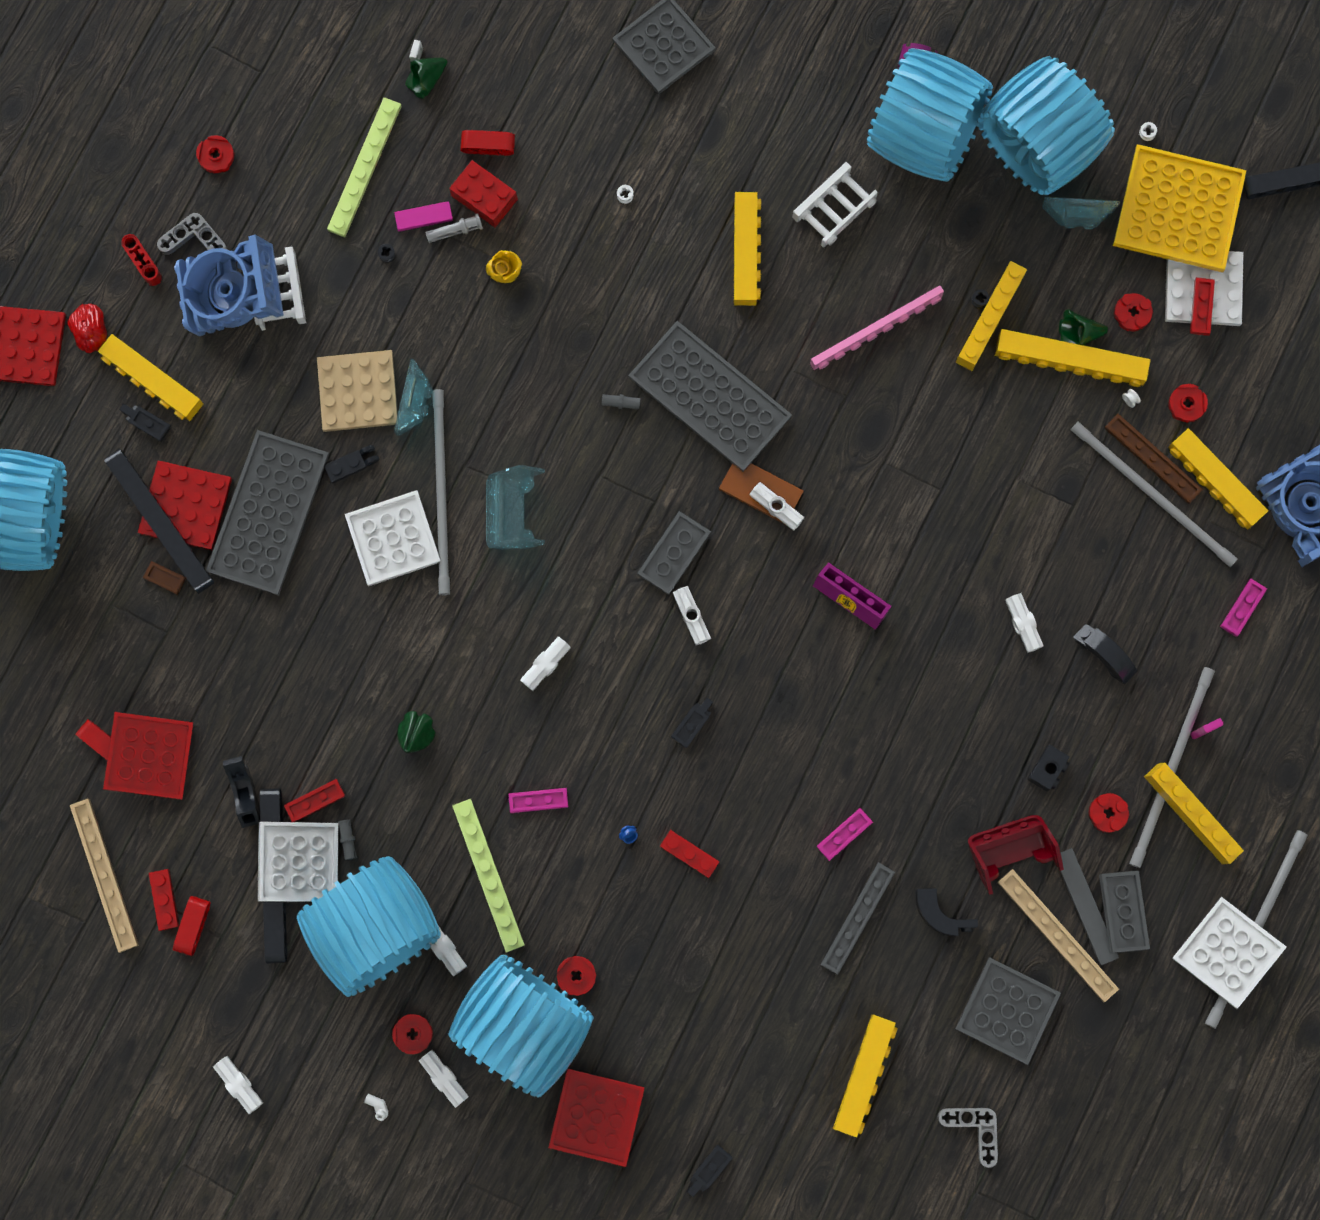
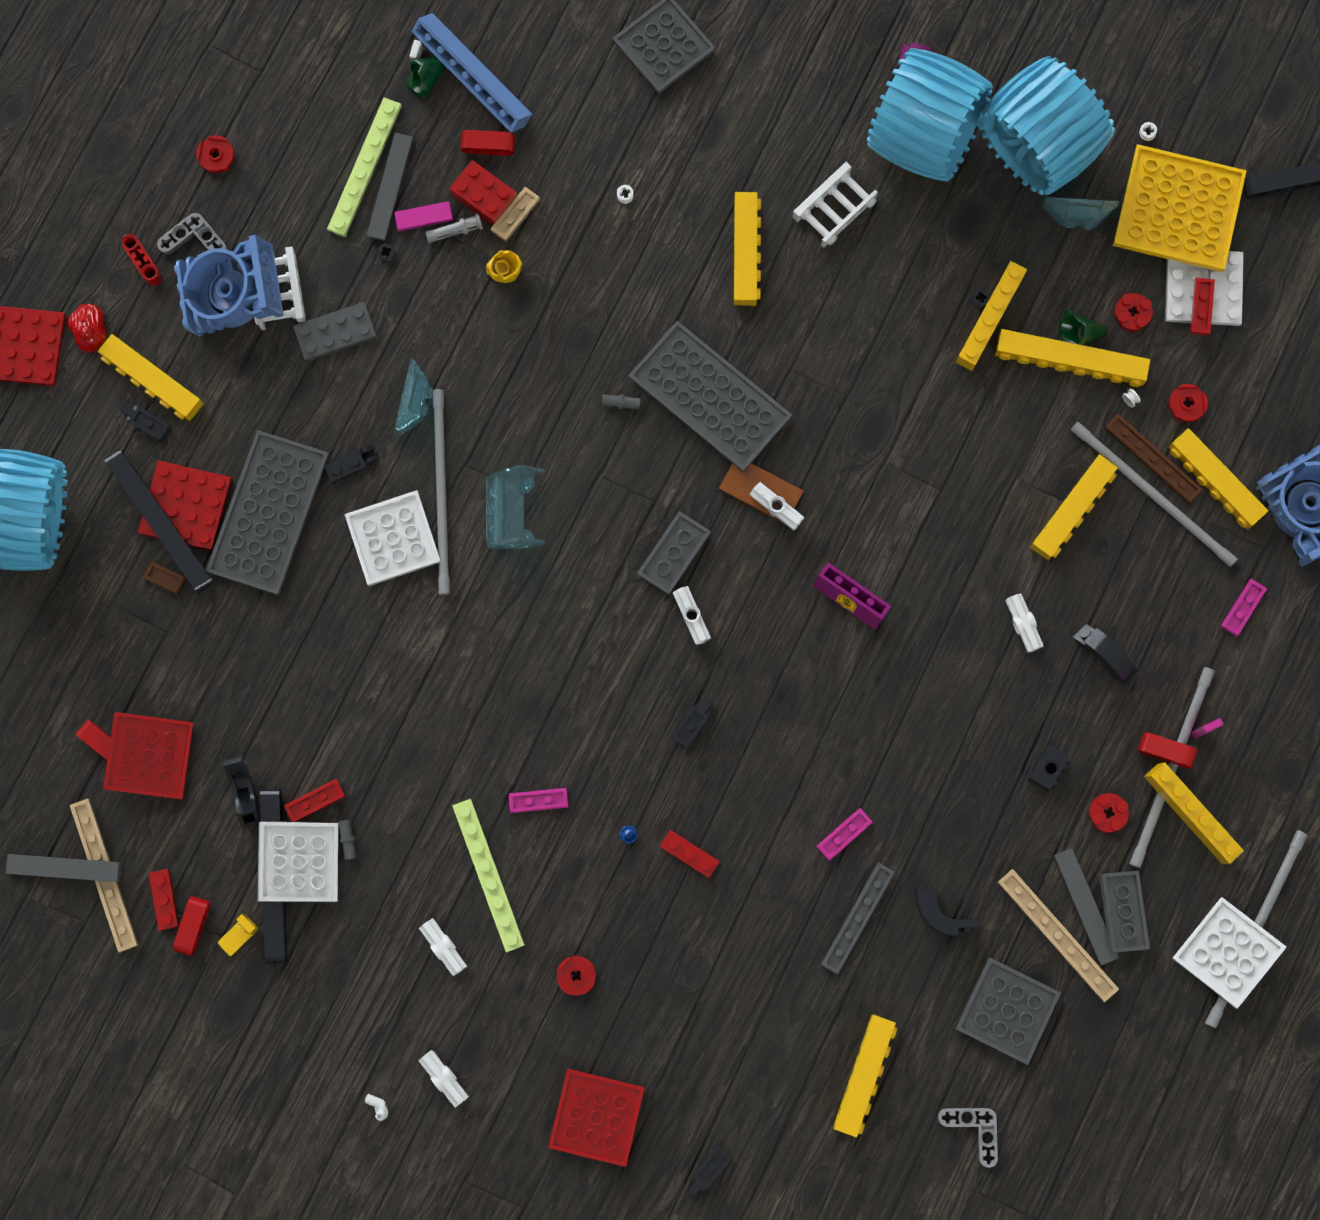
(63, 868): none -> dark grey tile
(238, 934): none -> yellow bracket
(238, 1085): white piece -> none
(334, 331): none -> dark grey plate
(357, 390): tan plate -> none
(368, 925): medium azure wheel -> none
(390, 187): none -> dark grey tile
(415, 732): dark green hat -> none
(421, 1041): red plate -> none
(471, 72): none -> medium blue brick
(515, 214): none -> tan plate
(520, 1026): medium azure wheel -> none
(545, 663): white piece -> none
(870, 332): bright pink plate -> none
(1011, 844): dark red windscreen -> none
(1074, 506): none -> yellow brick
(1167, 750): none -> red beam

